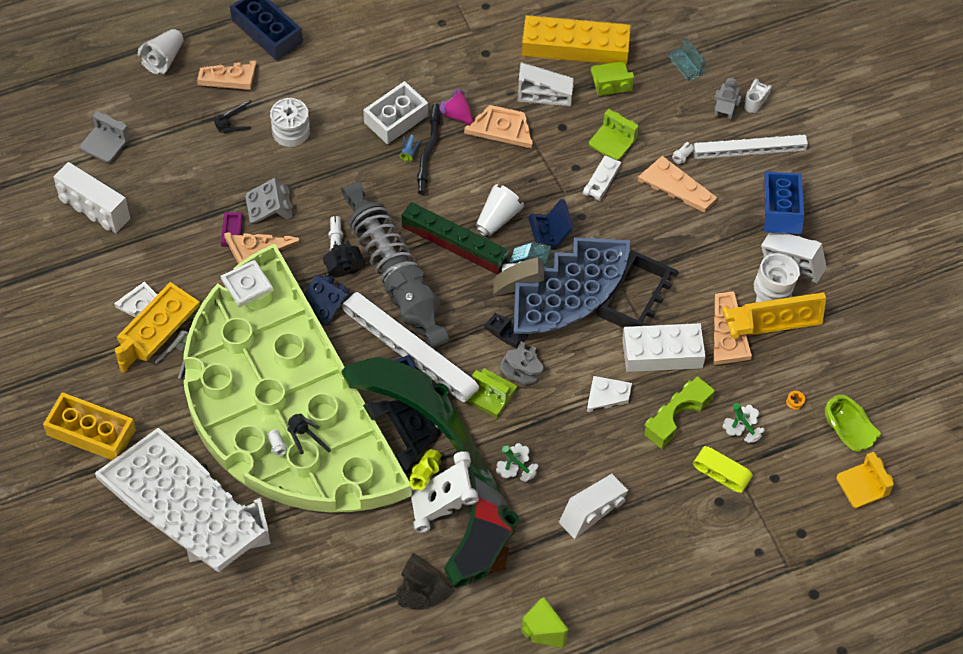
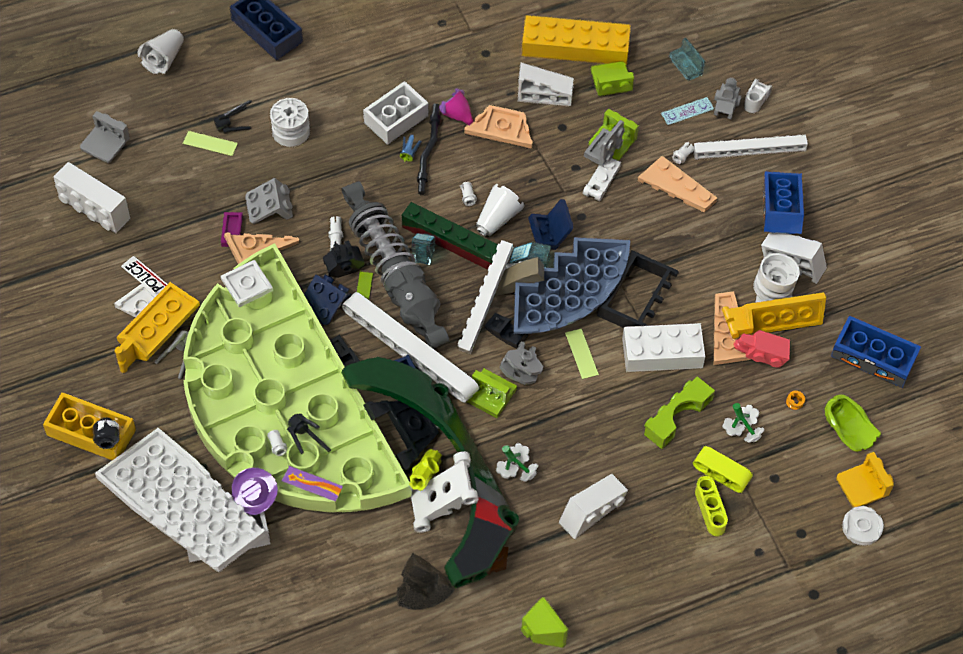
(106, 433): none -> black head
(144, 274): none -> sticker
(210, 143): none -> yellowish green sticker
(236, 76): light nougat wing -> none
(254, 490): none -> medium lavender hat
(312, 483): none -> medium lavender sticker
(345, 354): none -> black slope
(364, 284): none -> lime window
(423, 248): none -> clear light blue slope
(468, 196): none -> white pin
(486, 296): none -> white piece
(581, 353): none -> yellowish green sticker
(605, 144): none -> light grey bracket
(608, 393): white wing -> none
(687, 110): none -> clear light blue sticker
(710, 514): none -> neon yellow beam
(764, 348): none -> coral hinge
(862, 525): none -> white tile
(875, 351): none -> blue brick

